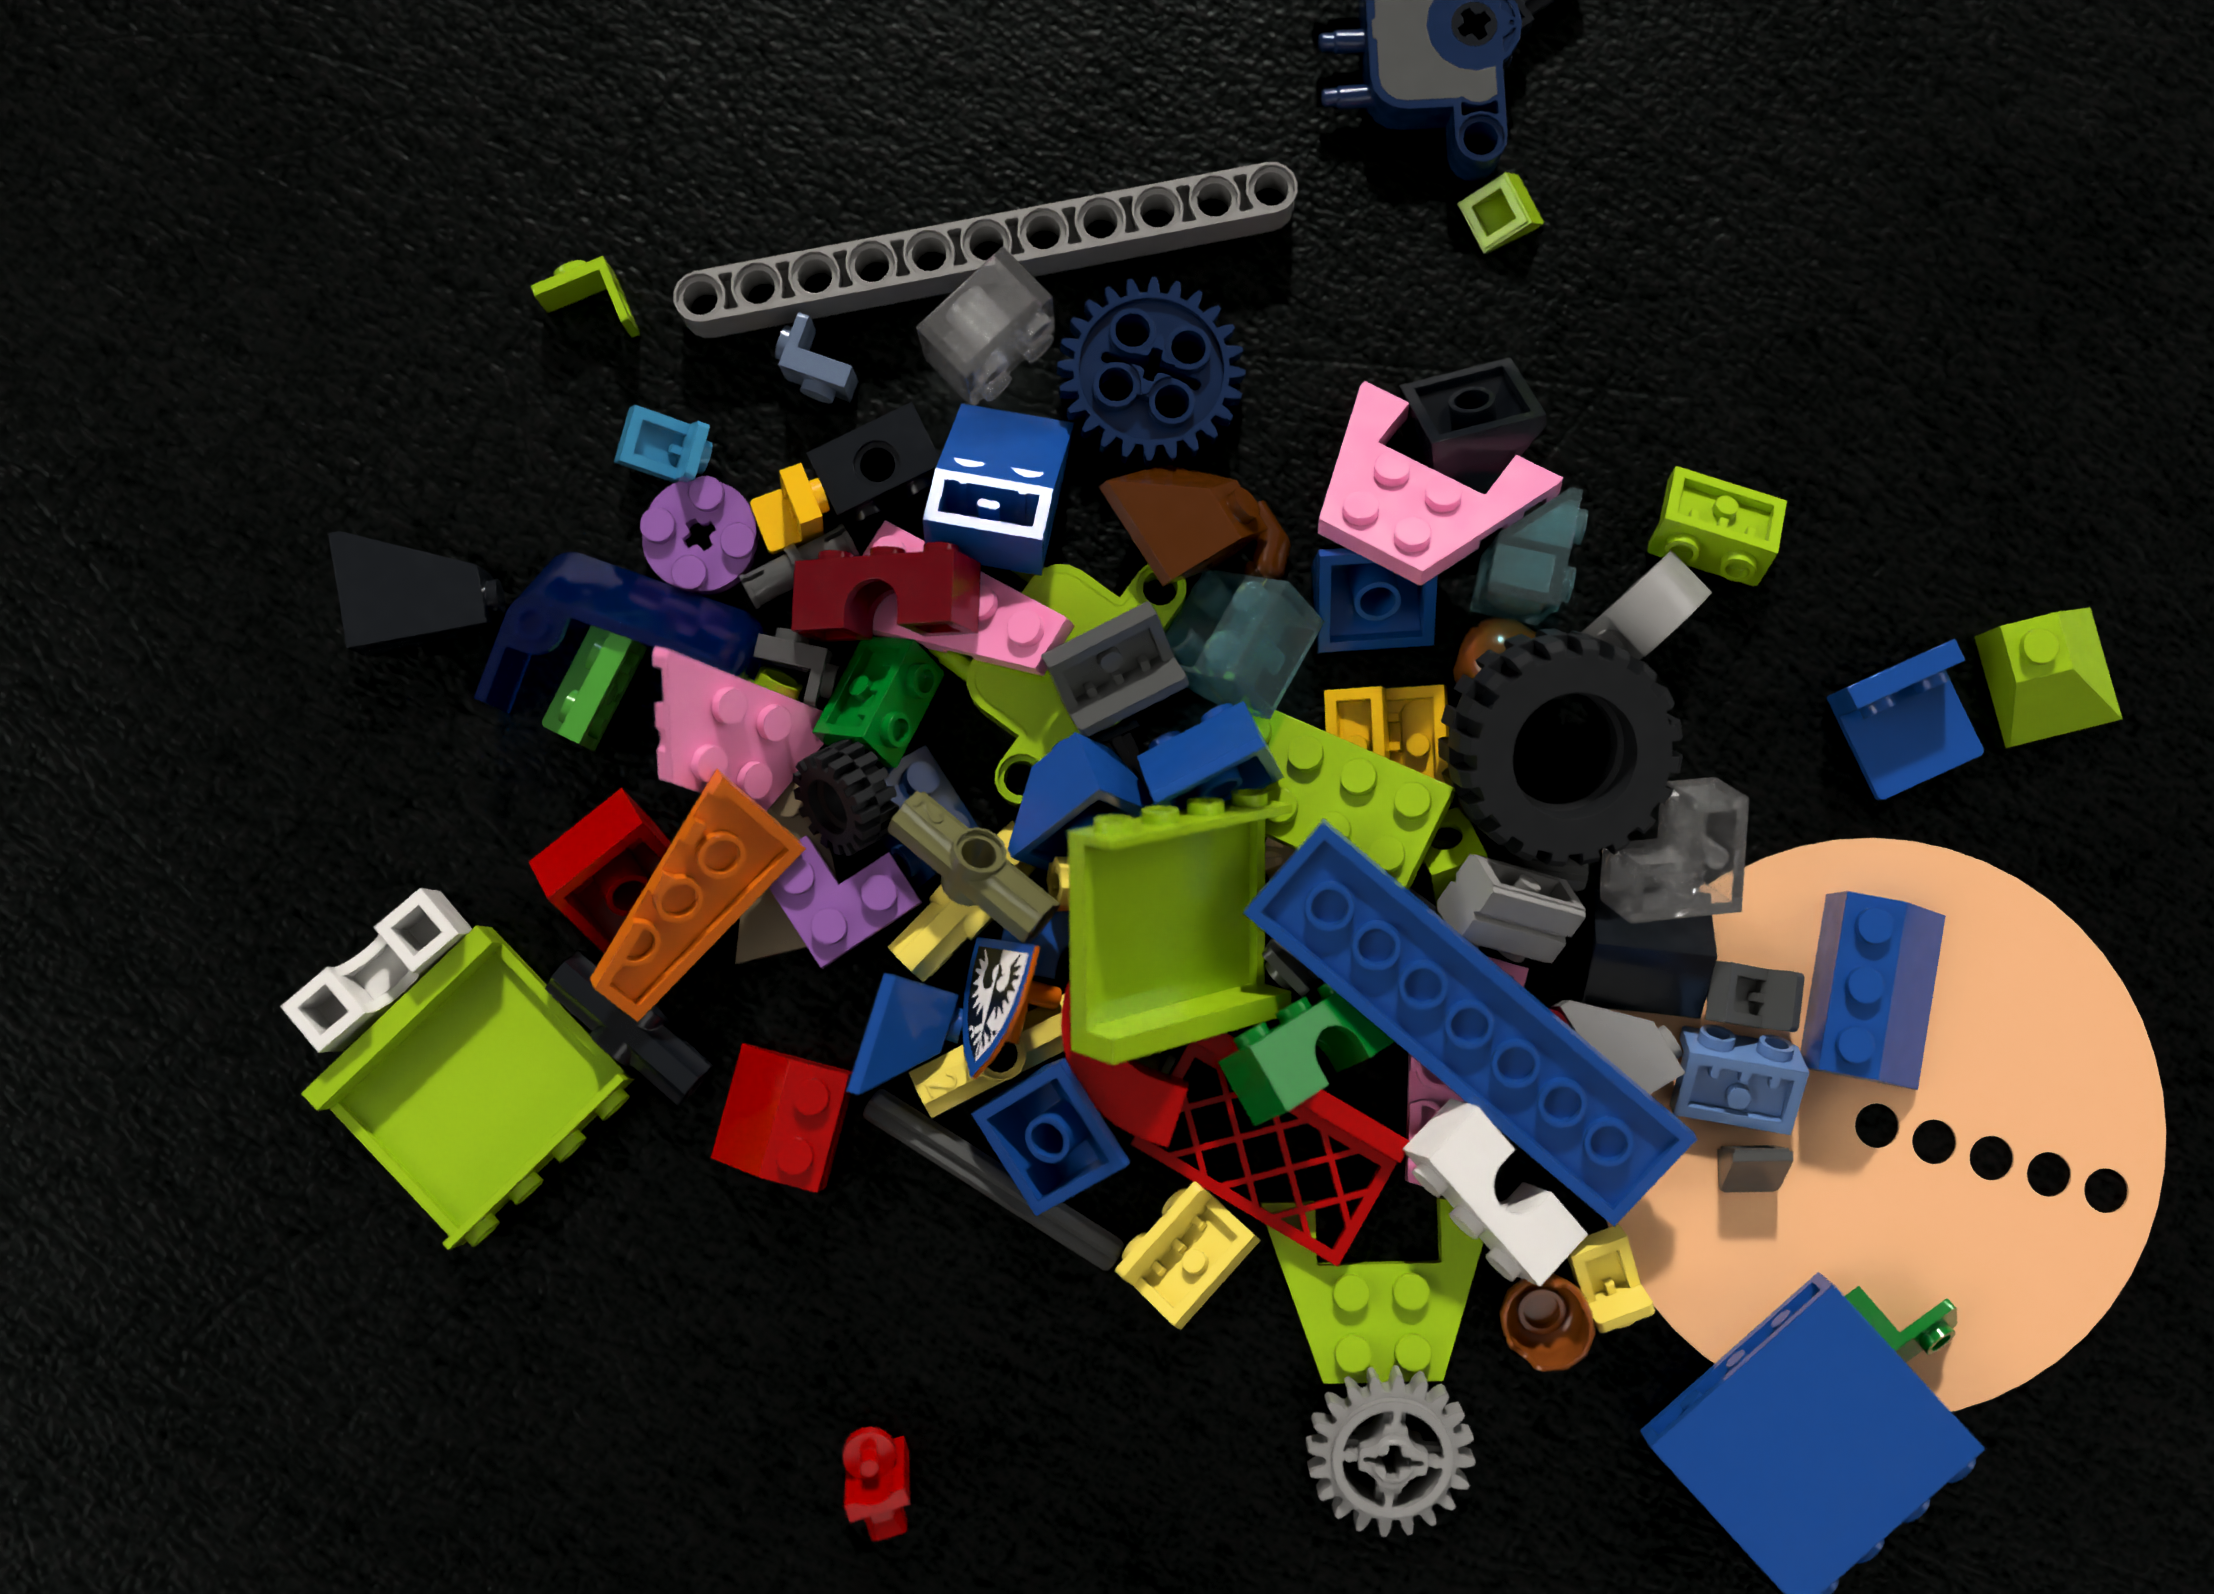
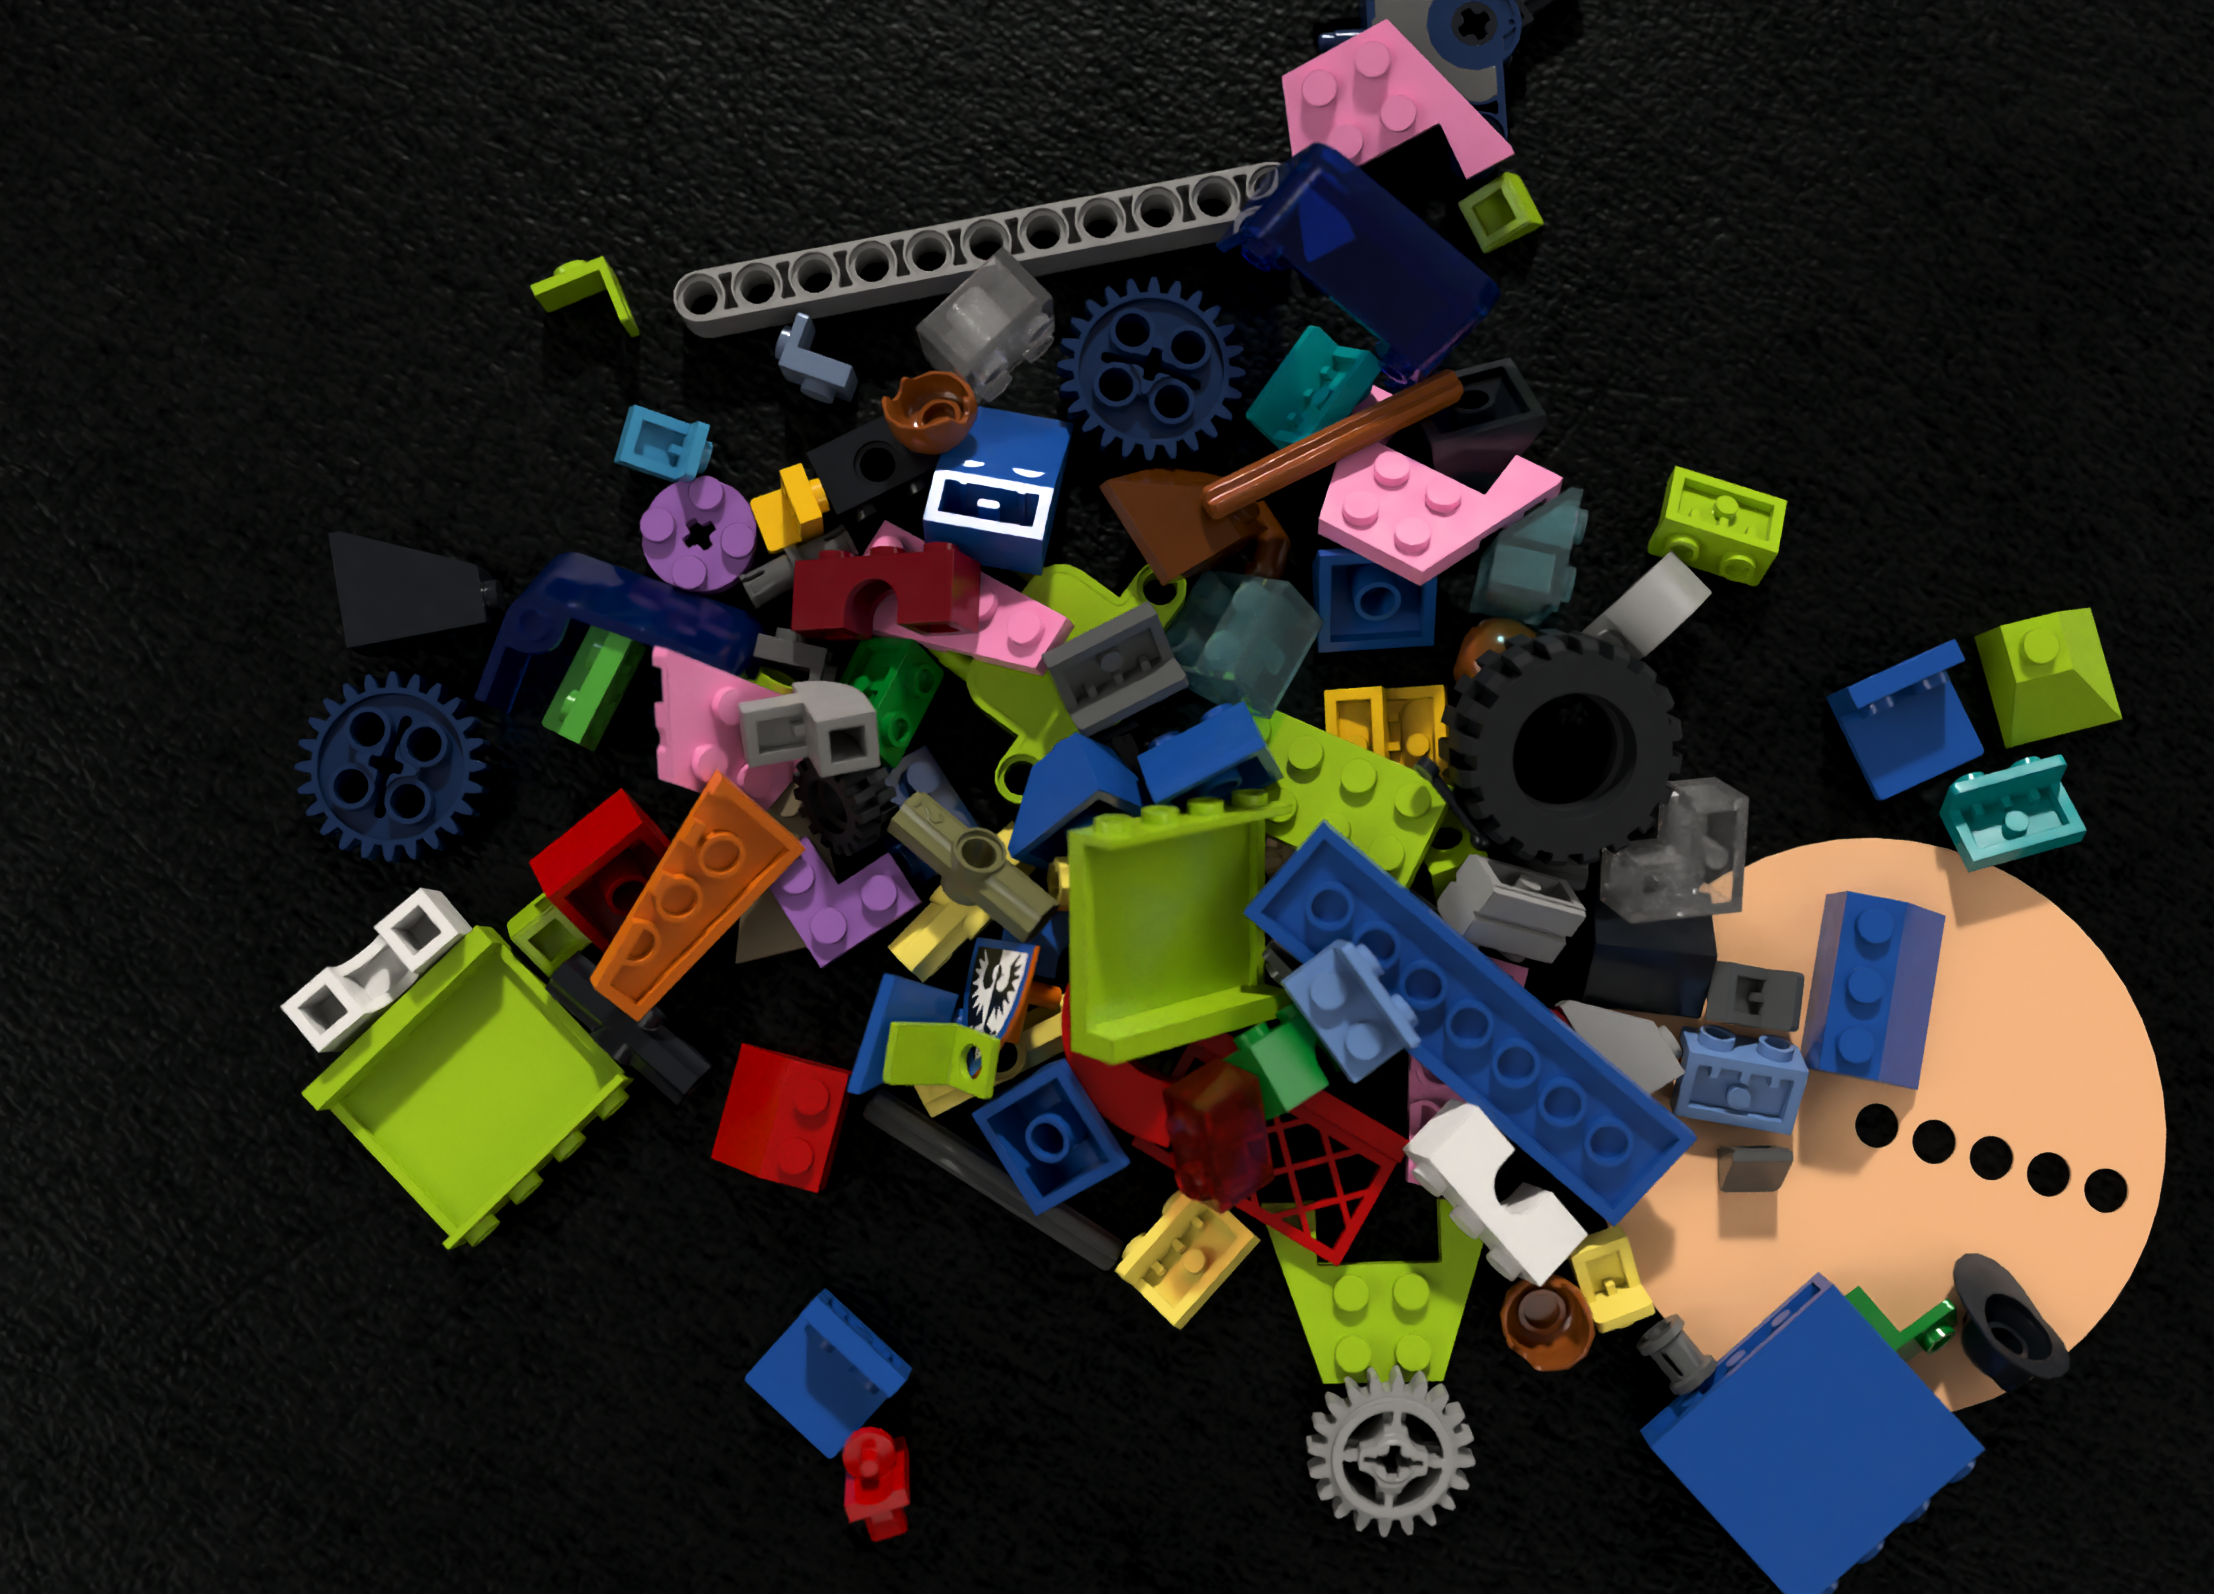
(343, 754): none -> dark blue gear
(546, 935): none -> lime slope
(817, 721): none -> light grey brick
(828, 1373): none -> blue bracket
(931, 412): none -> dark orange hair
(938, 1056): none -> lime bracket
(1218, 1135): none -> clear red brick
(1312, 388): none -> teal bracket
(1331, 444): none -> dark orange axle
(1351, 1008): none -> medium blue bracket
(1366, 258): none -> clear blue windscreen
(1379, 96): none -> bright pink wing
(1430, 771): none -> black hinge
(1676, 1355): none -> dark grey bush
(2003, 1327): none -> black piece
(2011, 813): none -> teal bracket

